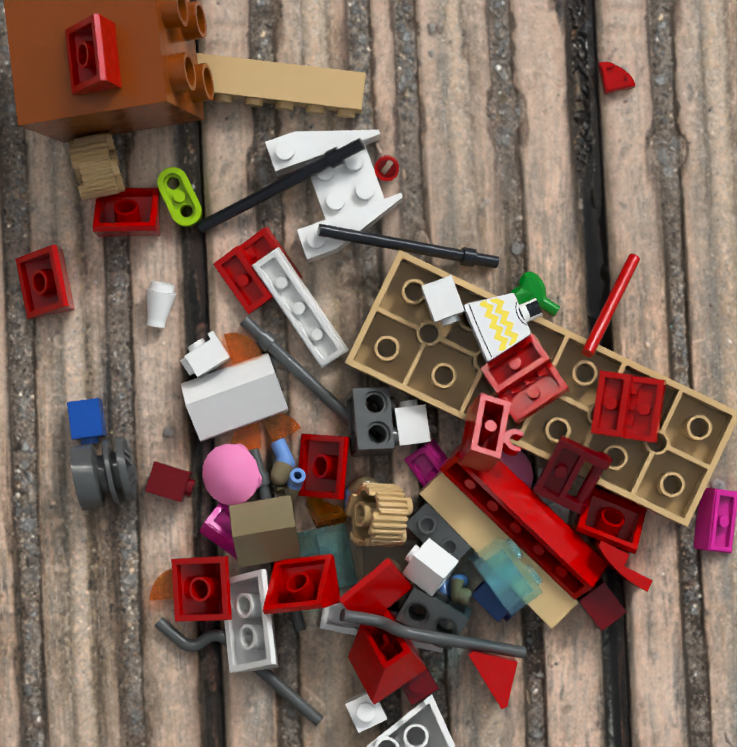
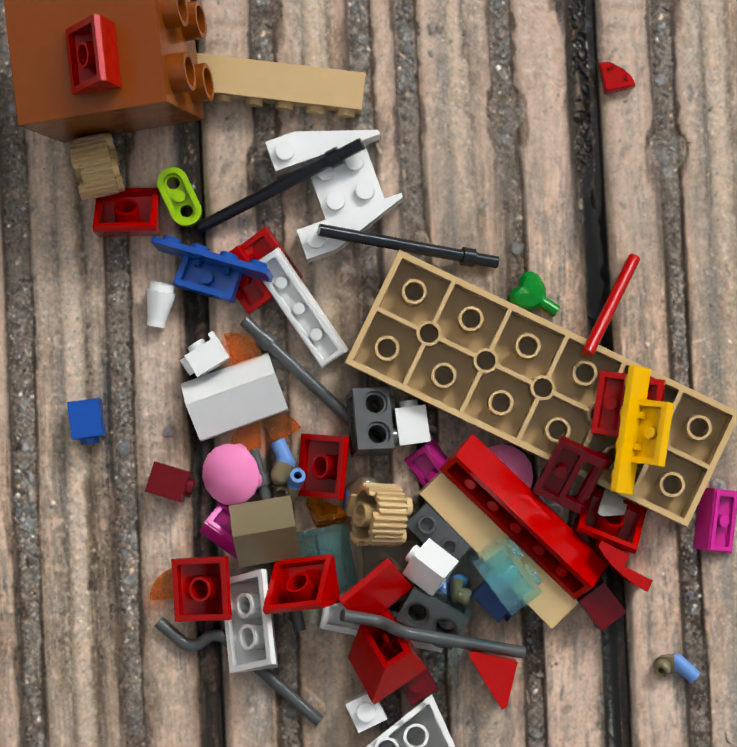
(44, 282): red slope -> none
(103, 473): dark grey wheel -> none
(210, 272): none -> blue bracket
(392, 171): red hinge -> none
(443, 301): white brick -> none
(486, 434): red brick -> none
(500, 322): white torso -> none
(524, 378): red slope -> none
(611, 505): none -> white sticker
(642, 431): none -> yellow bracket
(675, 664): none -> arm

